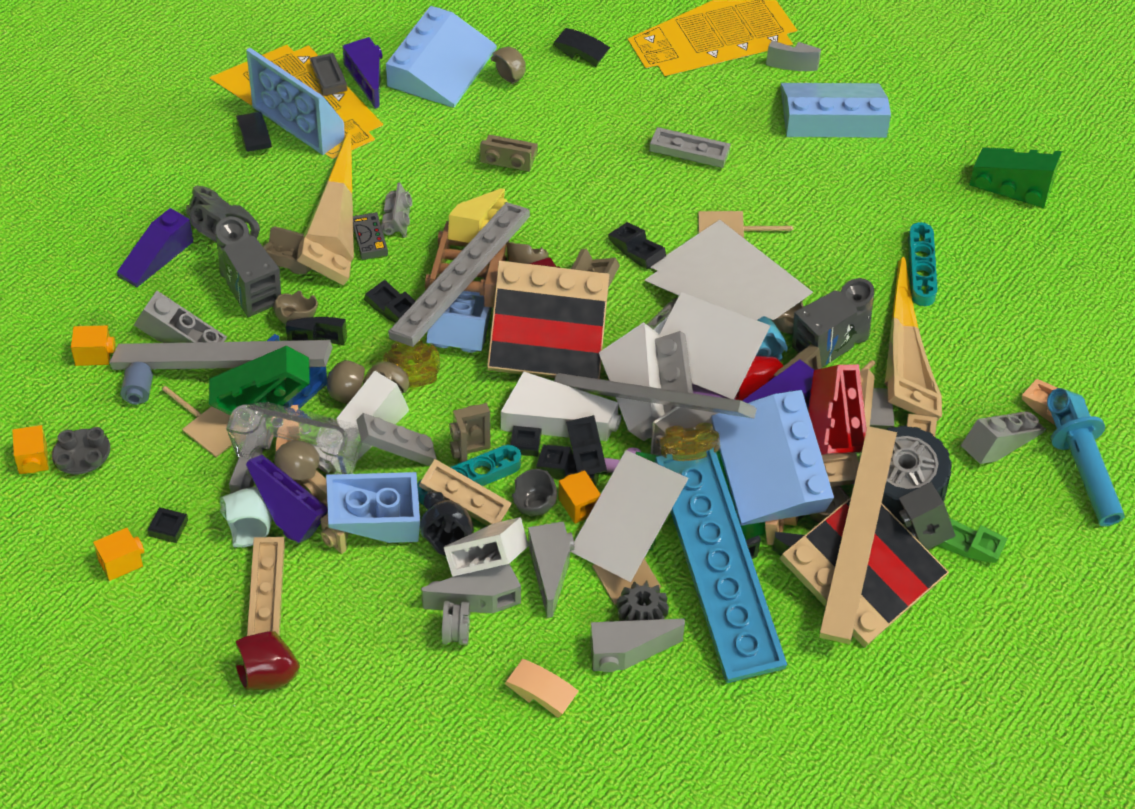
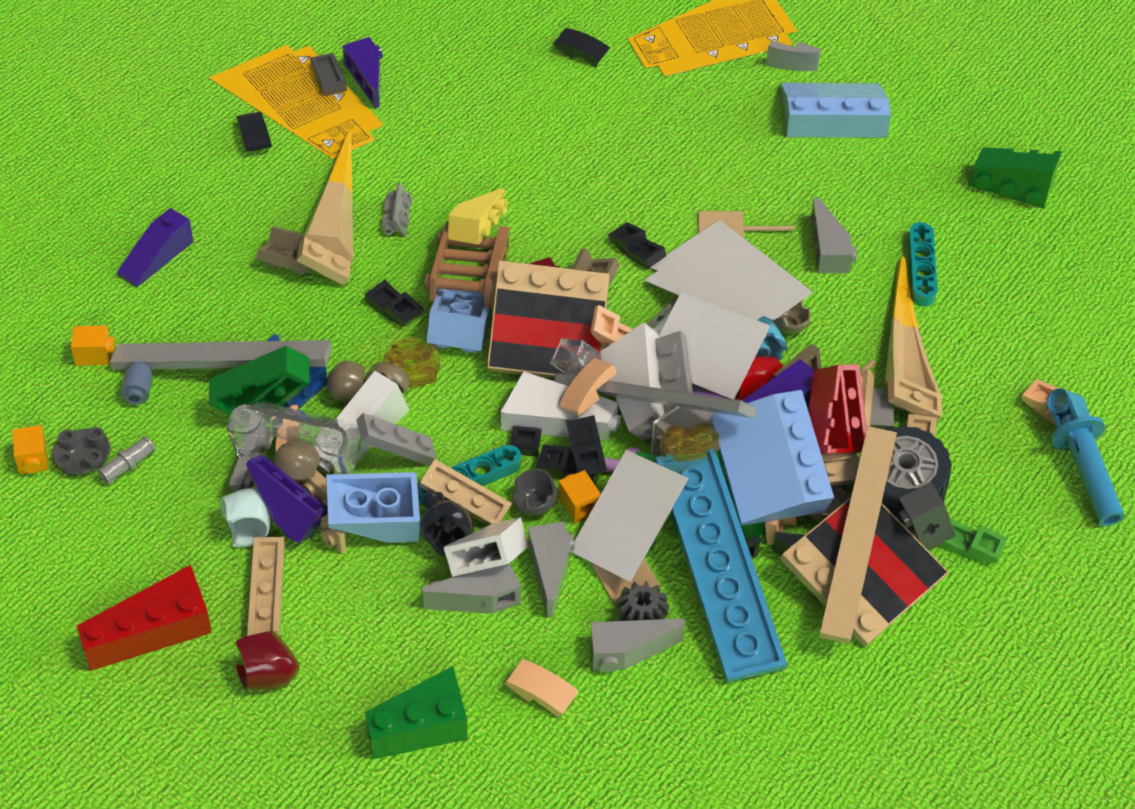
(119, 553): light orange brick -> none
(126, 460): none -> light grey pin
(147, 621): none -> red wedge
(167, 525): black tile -> none
(174, 324): light grey slope -> none
(208, 209): dark grey piece -> none
(208, 428): tan piece -> none
(246, 266): dark grey piece -> none
(293, 104): light blue slope -> none
(294, 306): dark tan hair -> none
(317, 329): black slope -> none
(369, 236): dark grey tile -> none
(418, 717): none -> green wedge
(439, 58): light blue slope -> none
(456, 623): light grey wheel -> none
(458, 274): light grey tile -> none
(470, 431): dark tan bracket -> none
(508, 152): dark tan bracket -> none
(509, 64): dark tan hair -> none
(524, 253): dark tan hair -> none
(573, 356): none -> clear brick
(582, 390): none -> light nougat slope
(607, 327): none -> light nougat slope
(690, 147): light grey plate -> none
(831, 241): none -> light grey slope
(835, 320): dark grey piece -> none
(1000, 435): light grey slope -> none

